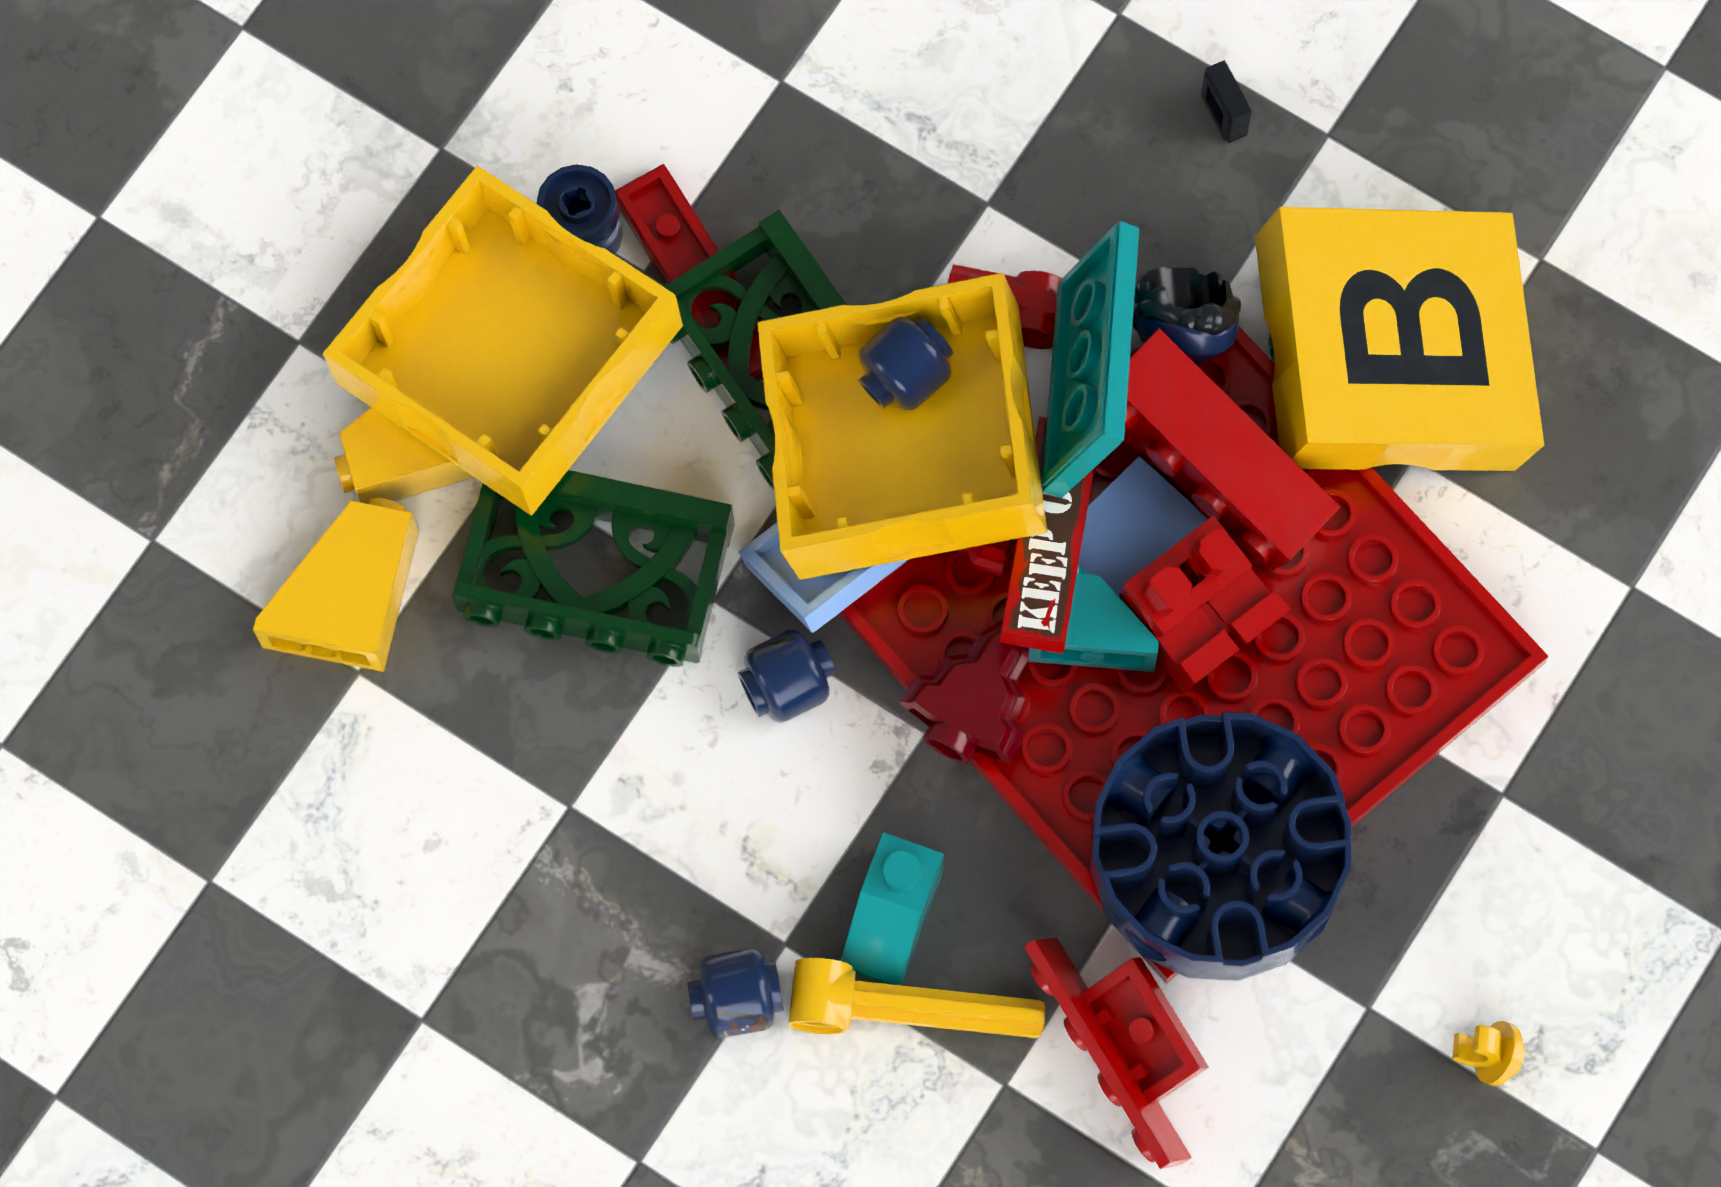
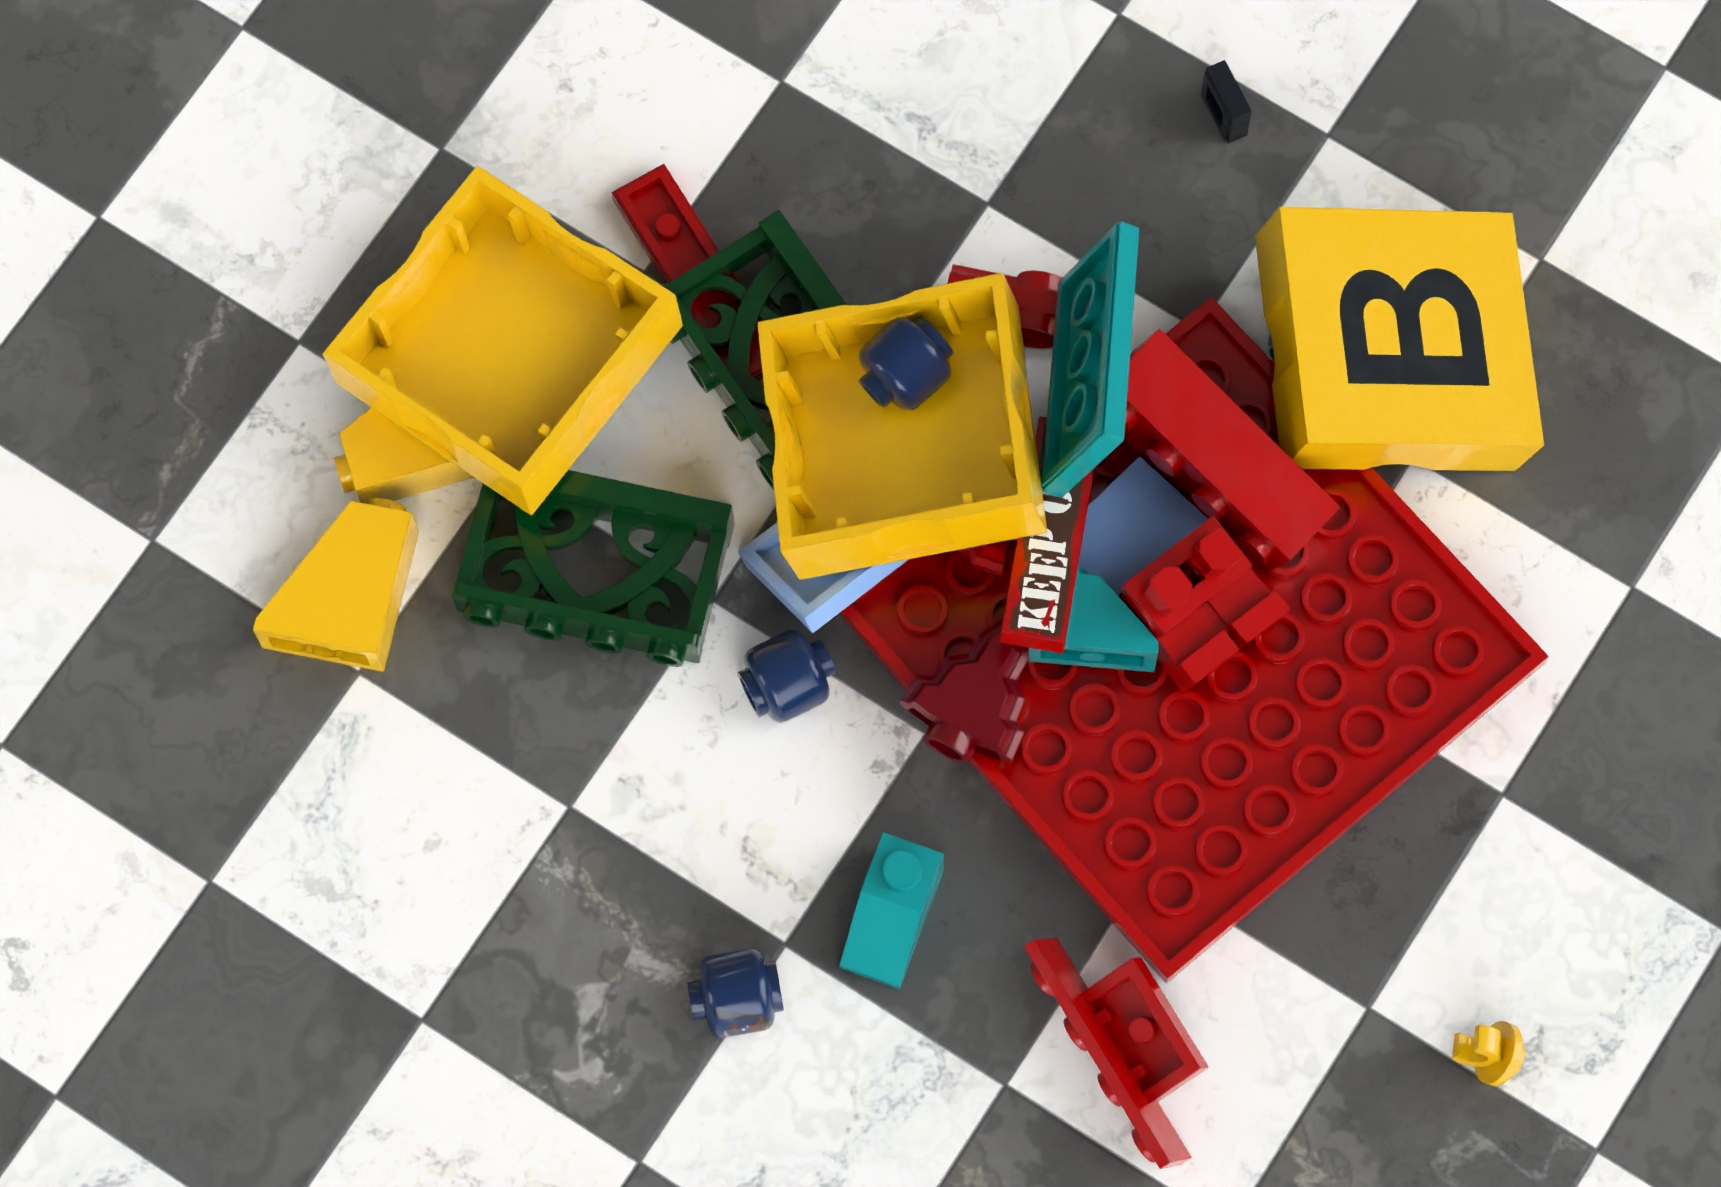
(583, 204): dark blue wheel -> none
(829, 997): yellow axle -> none
(1189, 308): black hair -> none
(1209, 783): dark blue brick -> none

